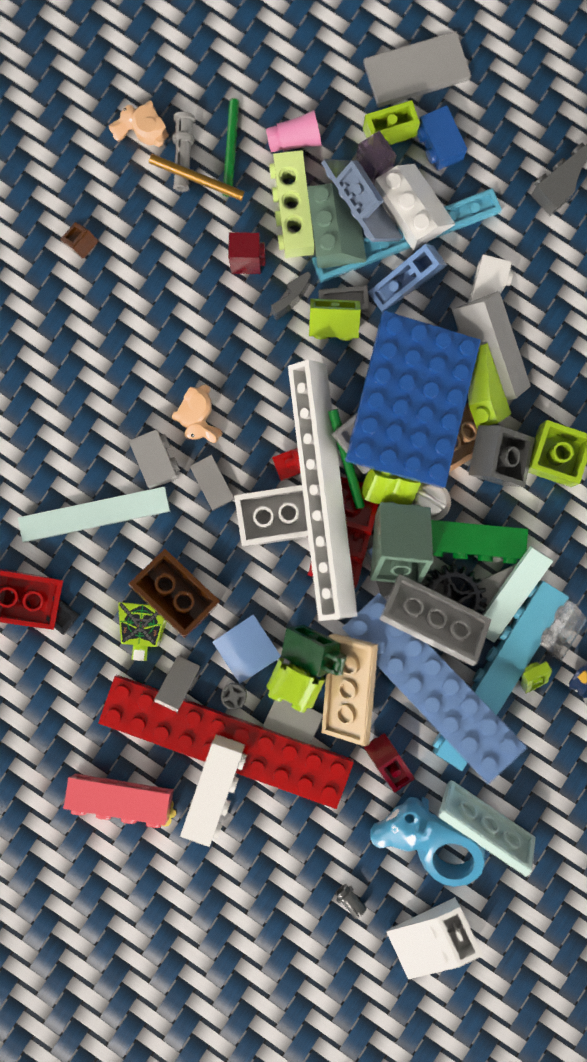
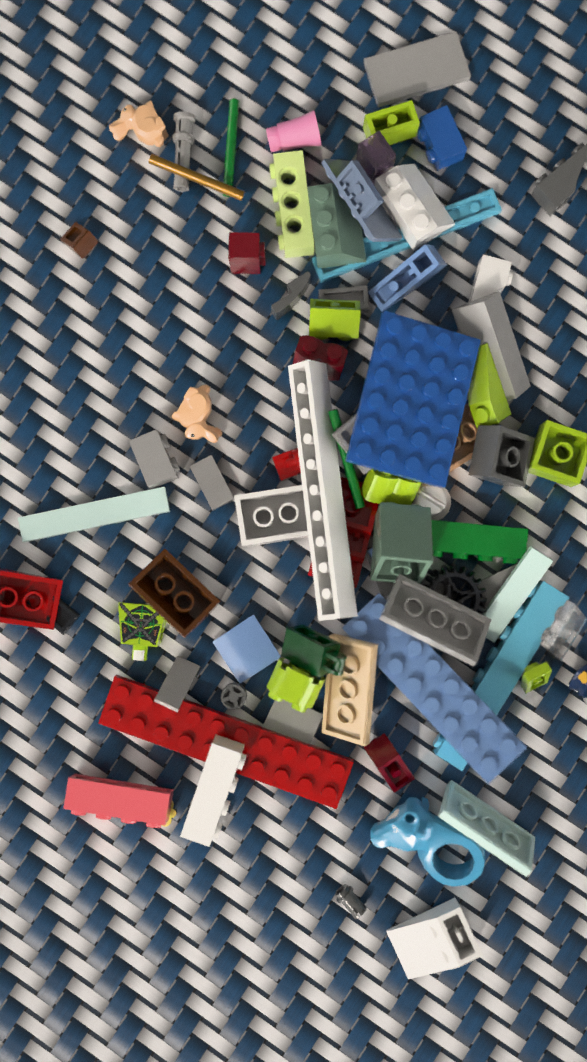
(314, 349): none -> dark red brick

